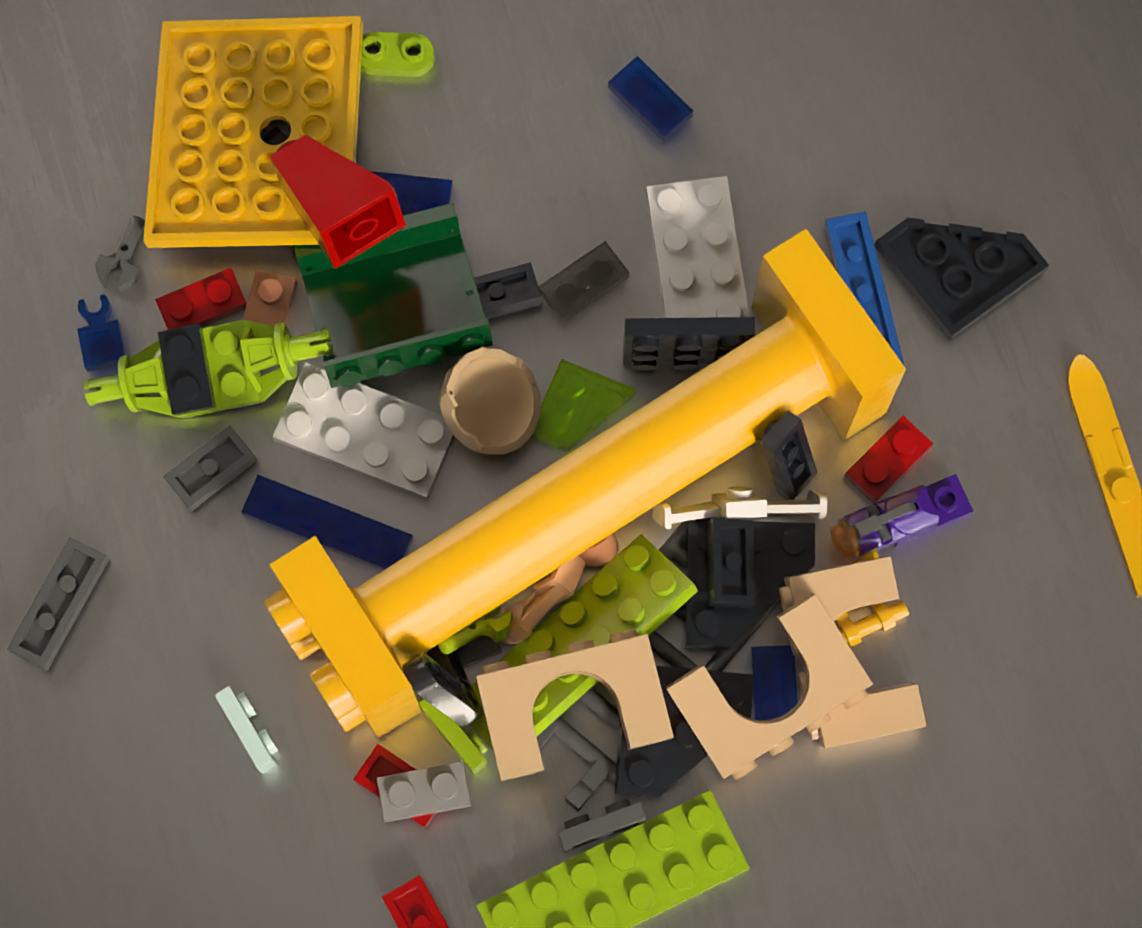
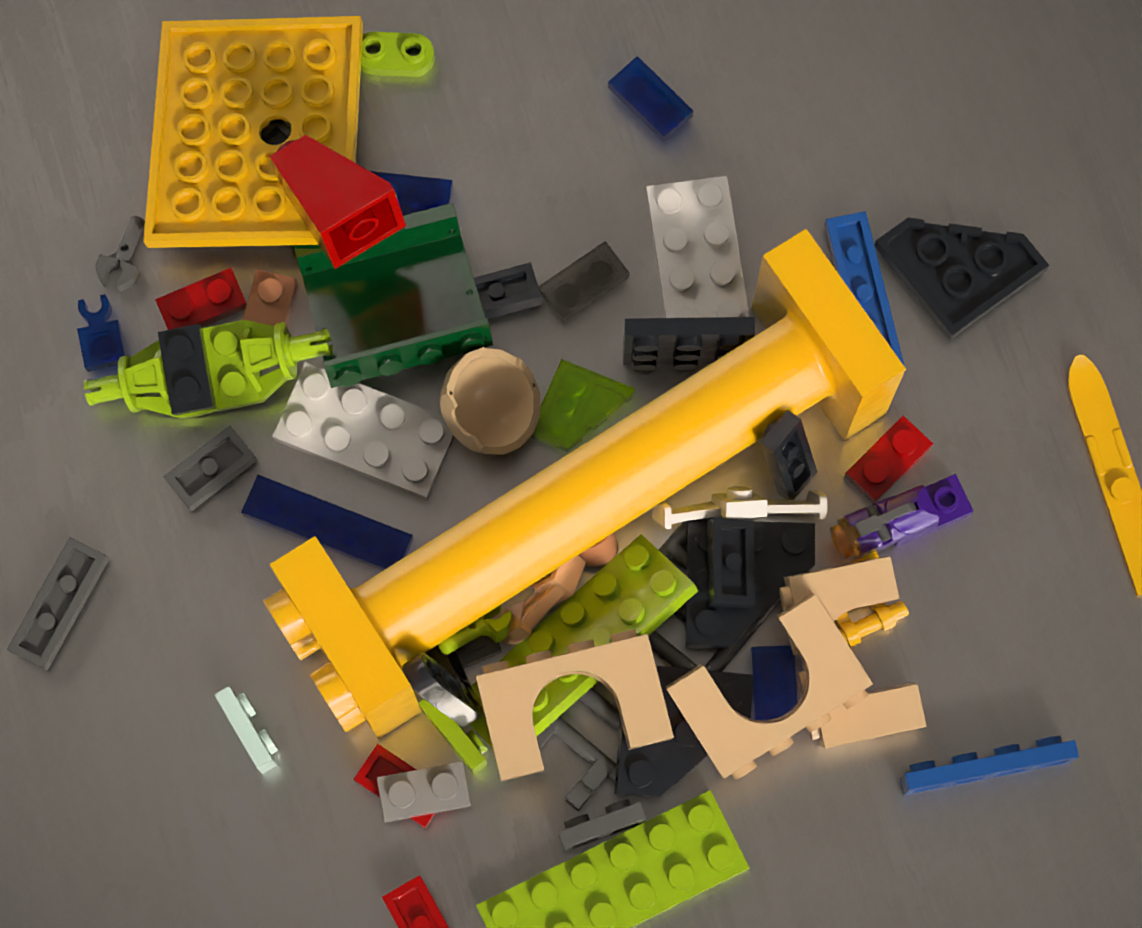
(1007, 761): none -> blue plate

